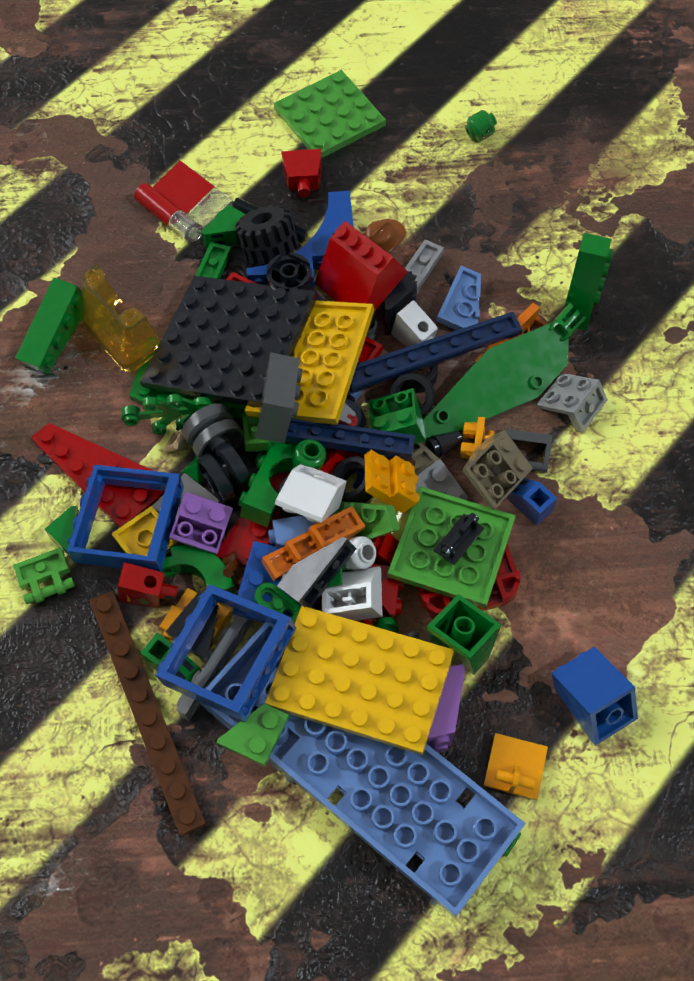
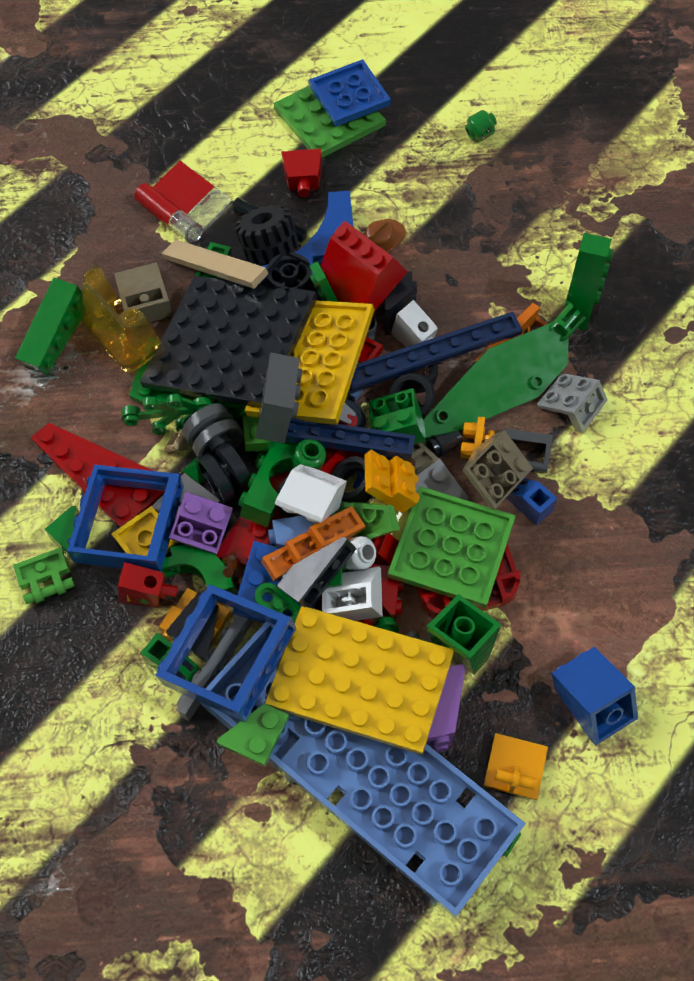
(145, 291): none -> dark tan slope
(148, 715): reddish brown plate -> none
(215, 263): none -> tan tile
(222, 228): green slope -> none
(319, 280): none -> green wing
(349, 92): none -> blue plate
(424, 261): light grey plate -> none
(459, 538): black hinge -> none
(462, 300): medium blue wing -> none

